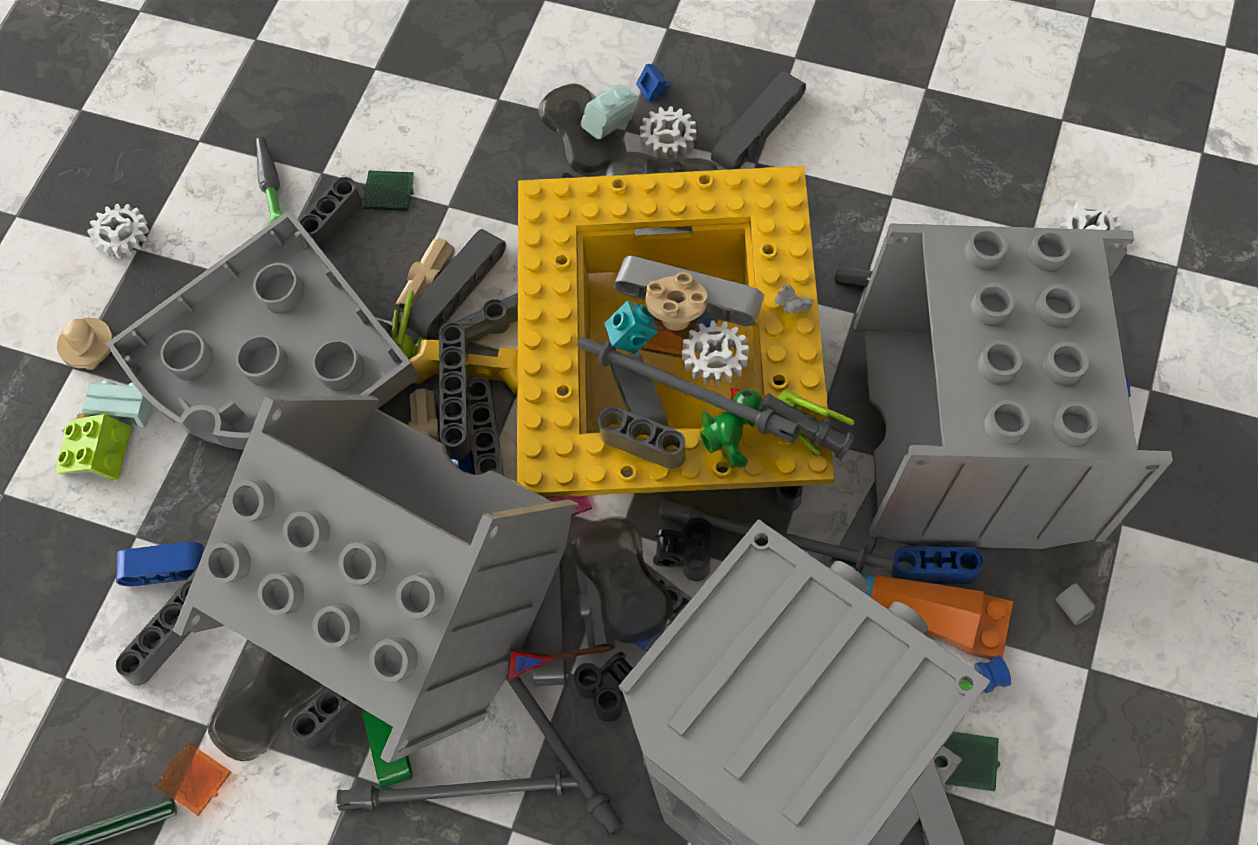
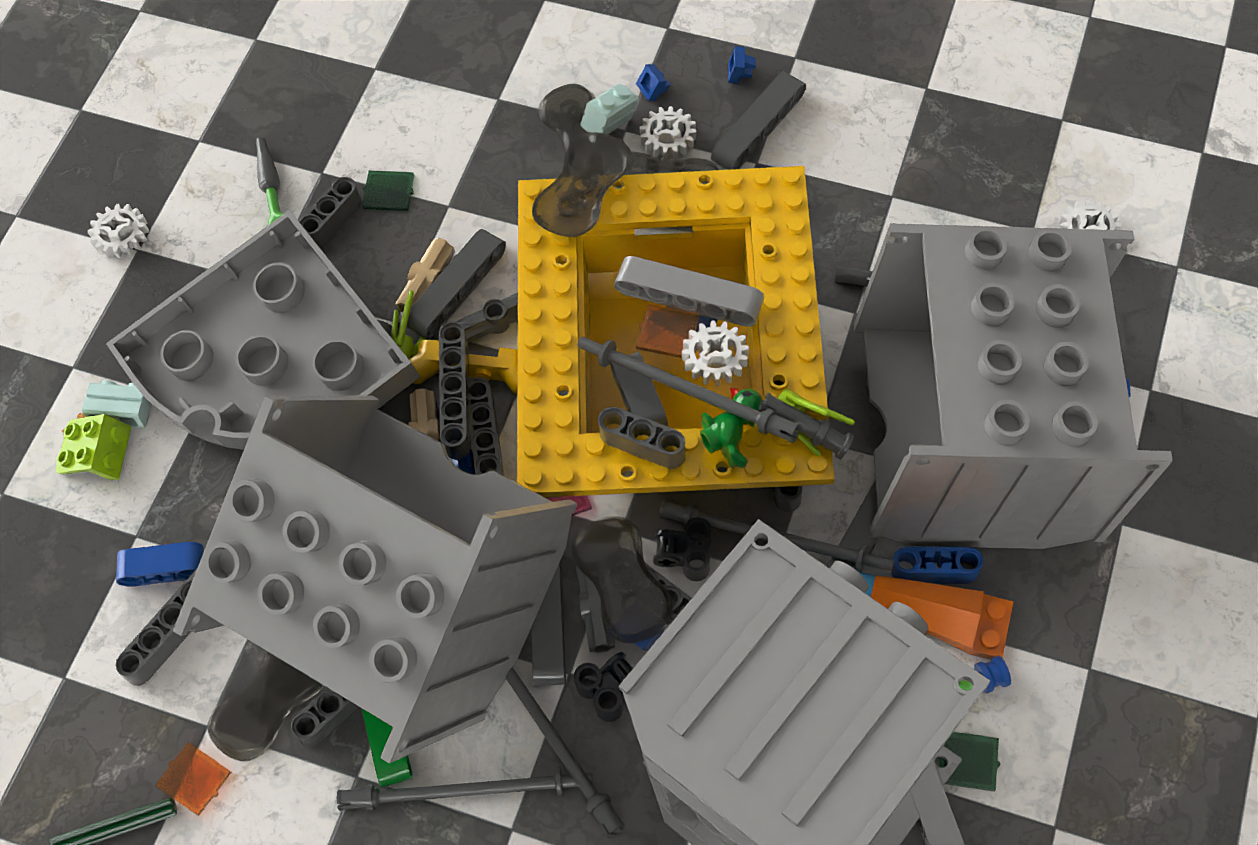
(84, 343): tan plate -> none
(523, 661): piece -> none
(575, 198): none -> clear smoke plate
(631, 327): teal brick -> none
(676, 300): tan plate -> none
(740, 65): none -> blue tile
(792, 303): light grey piece -> none
(1076, 604): light grey brick -> none

